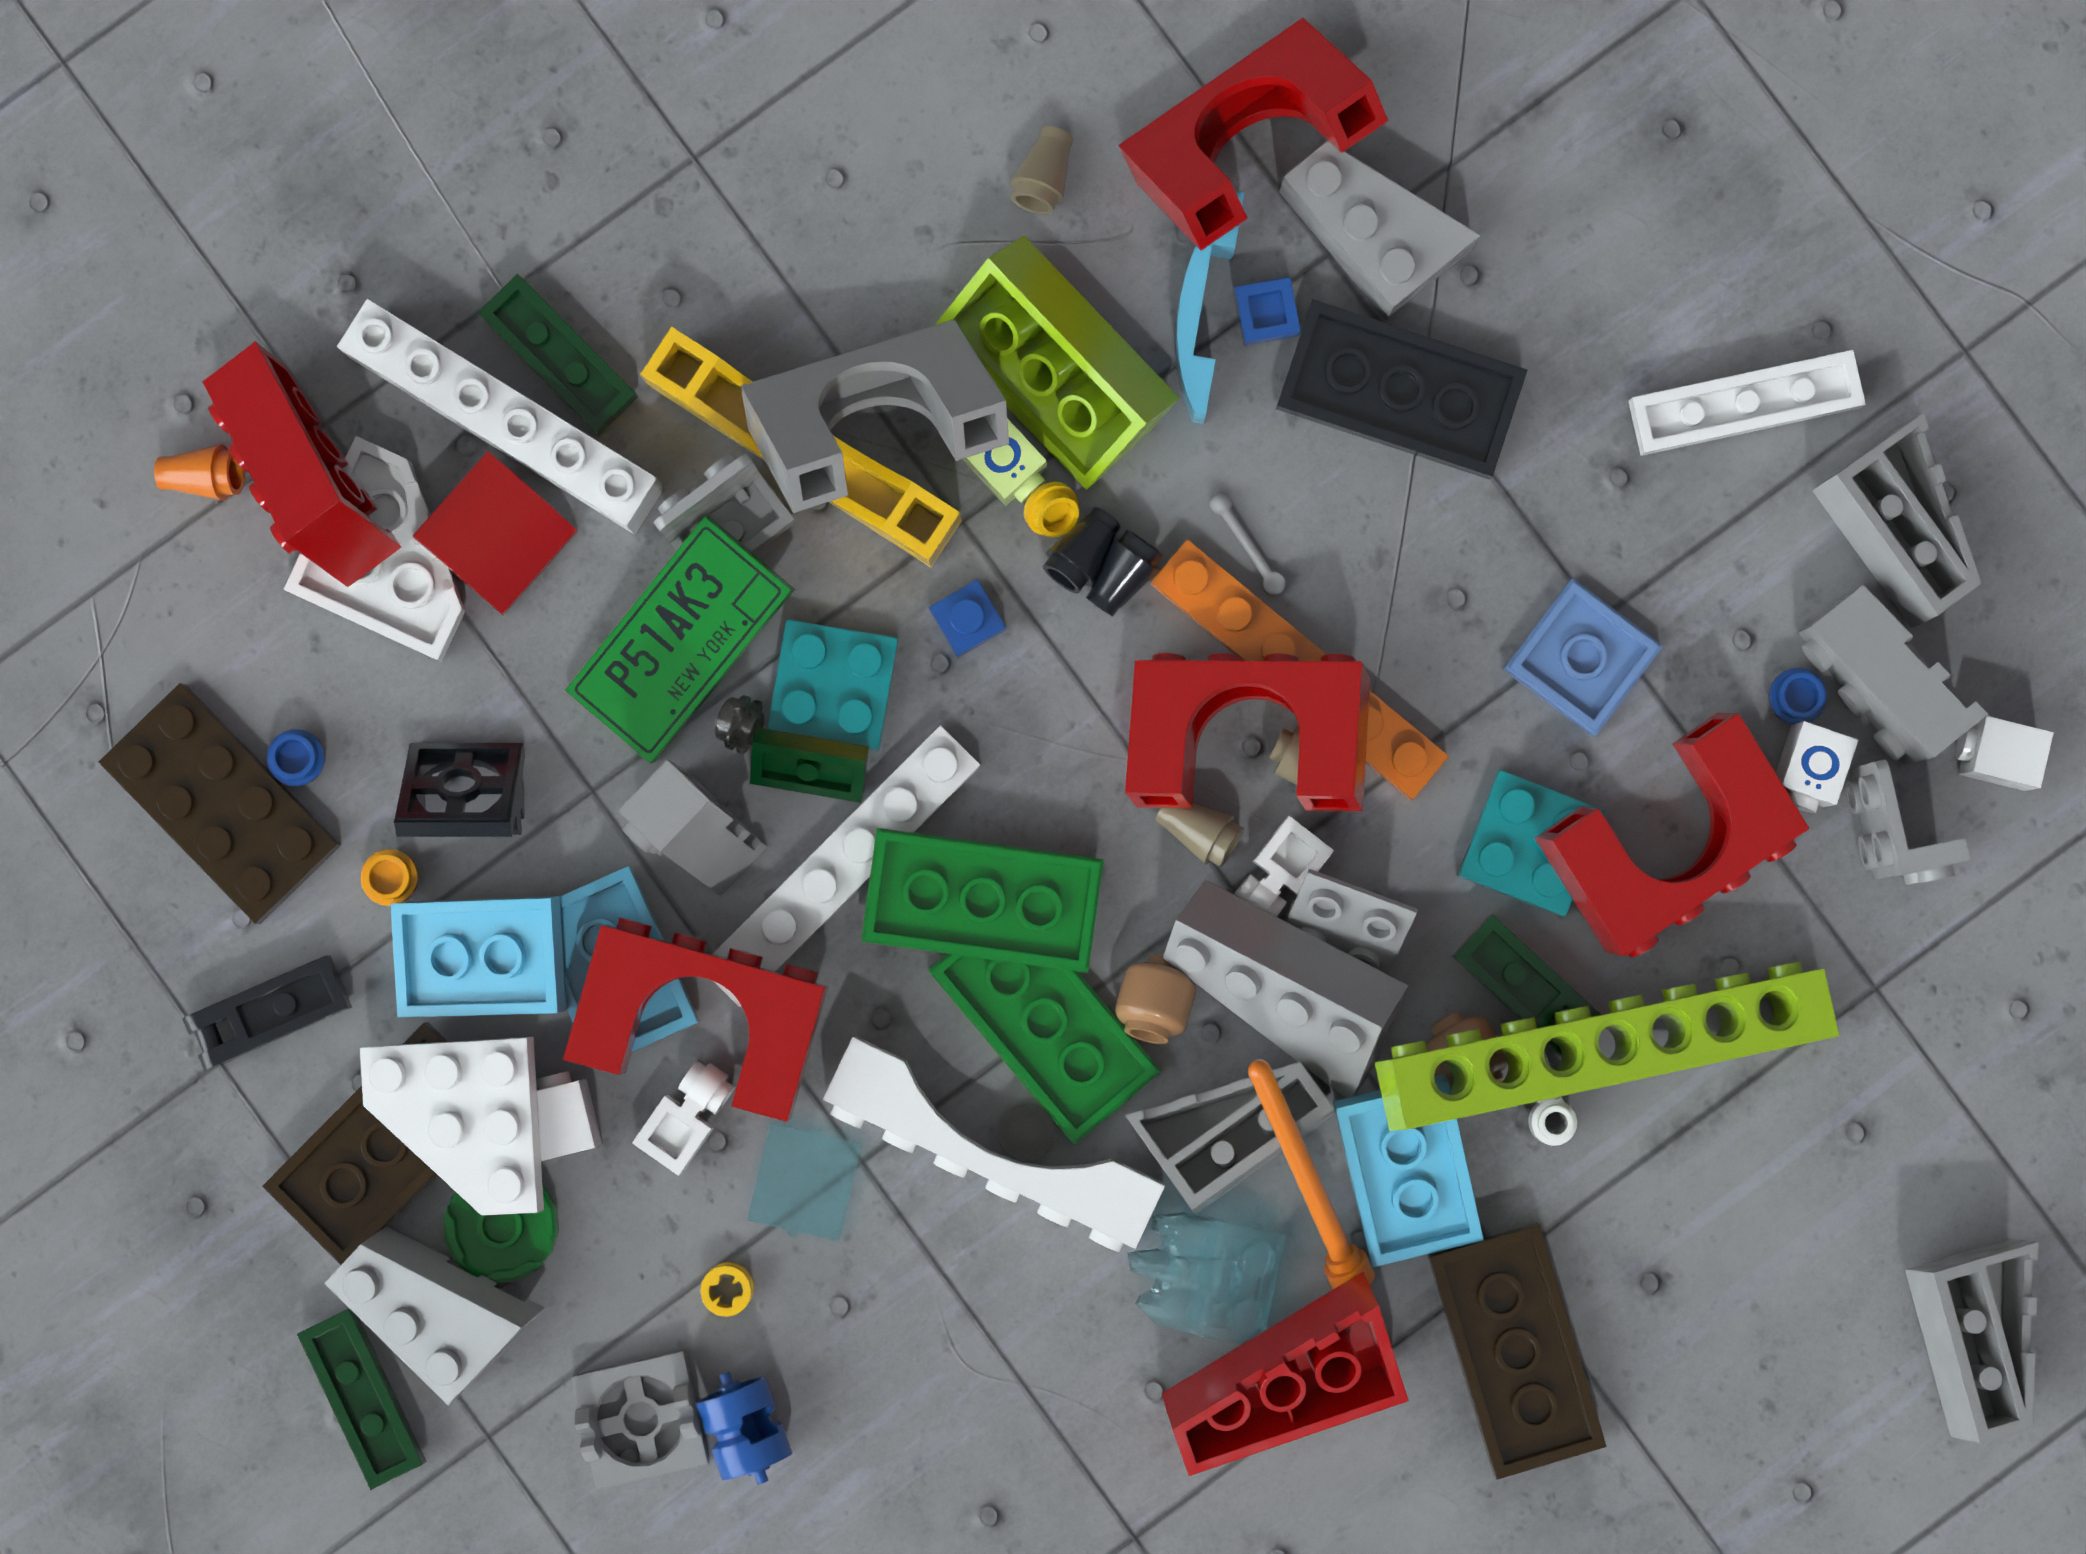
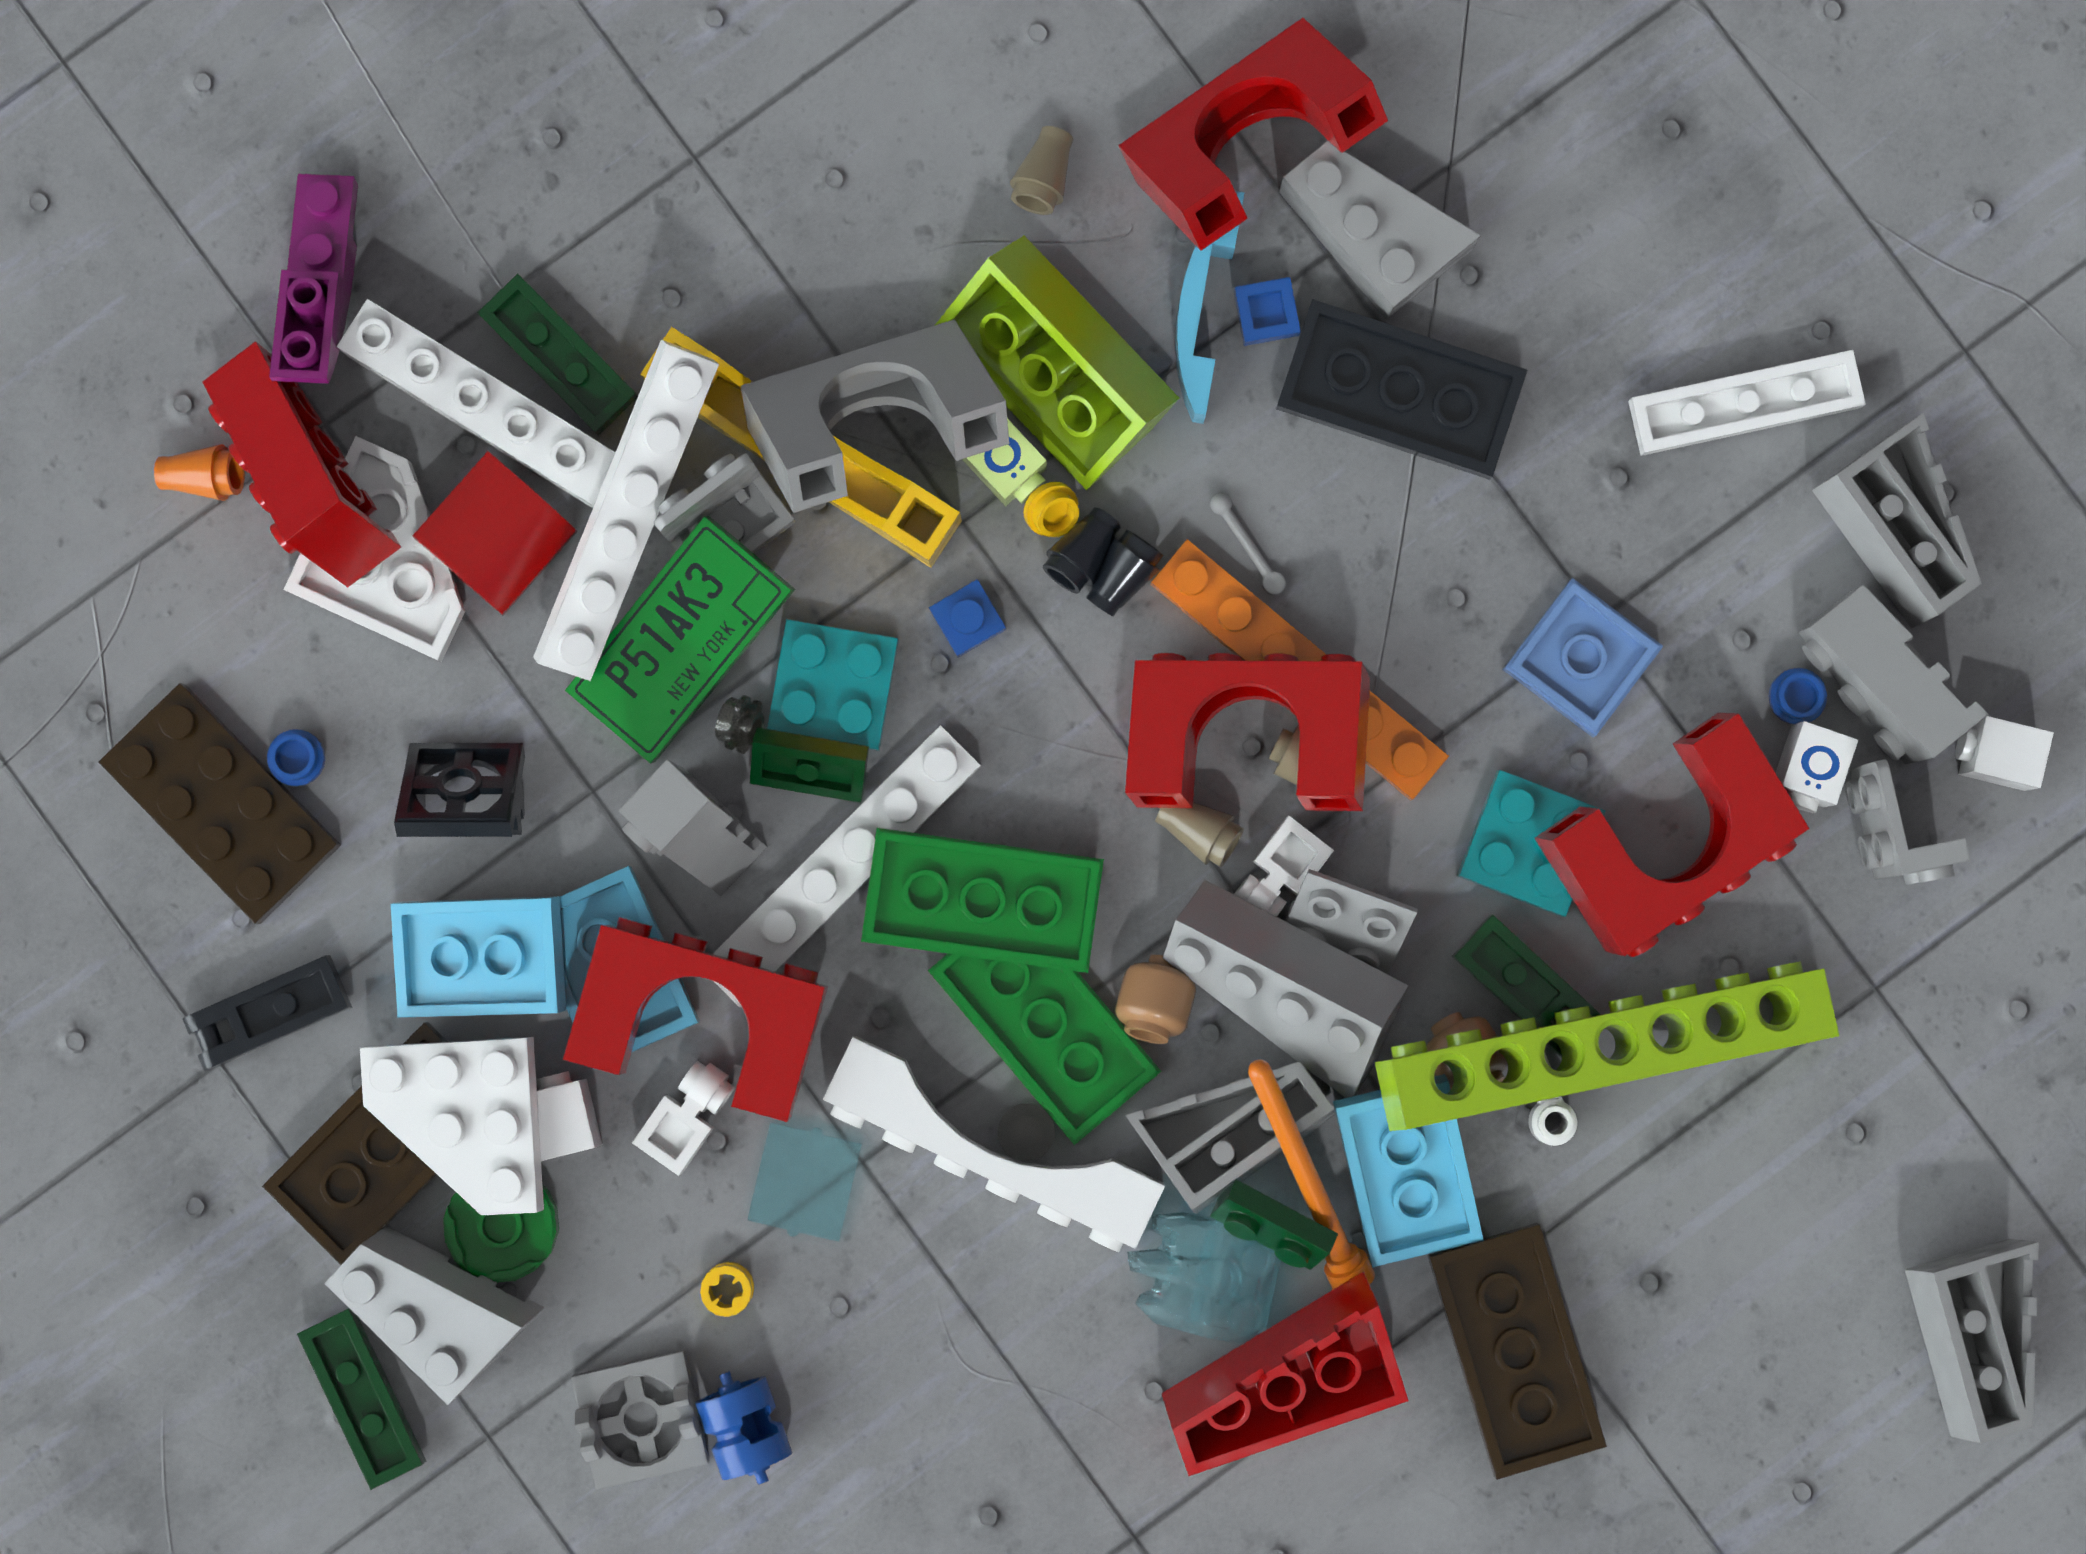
(317, 280): none -> magenta slope
(389, 877): light orange plate -> none
(625, 510): none -> white plate
(1260, 1218): none -> dark green plate

